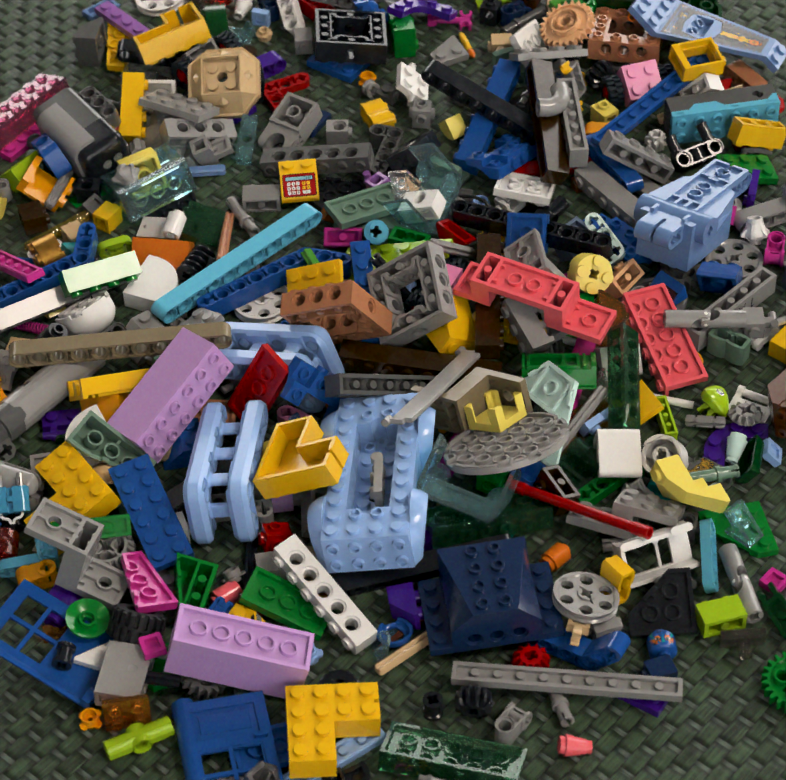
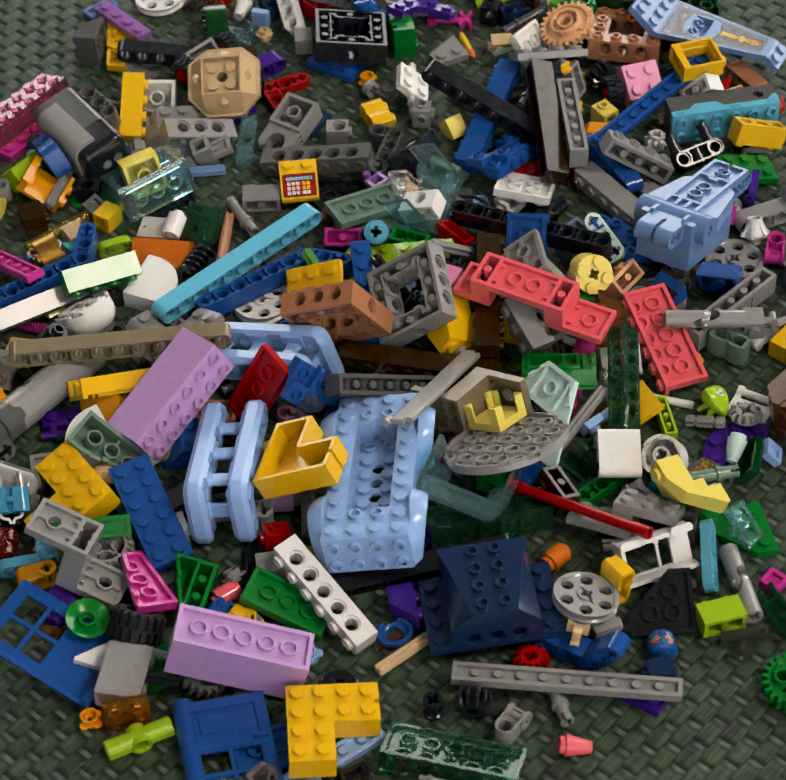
(63, 656): black bush -> none
(126, 174): light grey rock -> none
(152, 645): dark pink tile -> none
(172, 36): yellow piece -> none
(179, 106): light grey plate -> none
(377, 479): light grey plate -> none
(382, 651): clear light blue piece -> none
(557, 103): light grey cylinder -> none

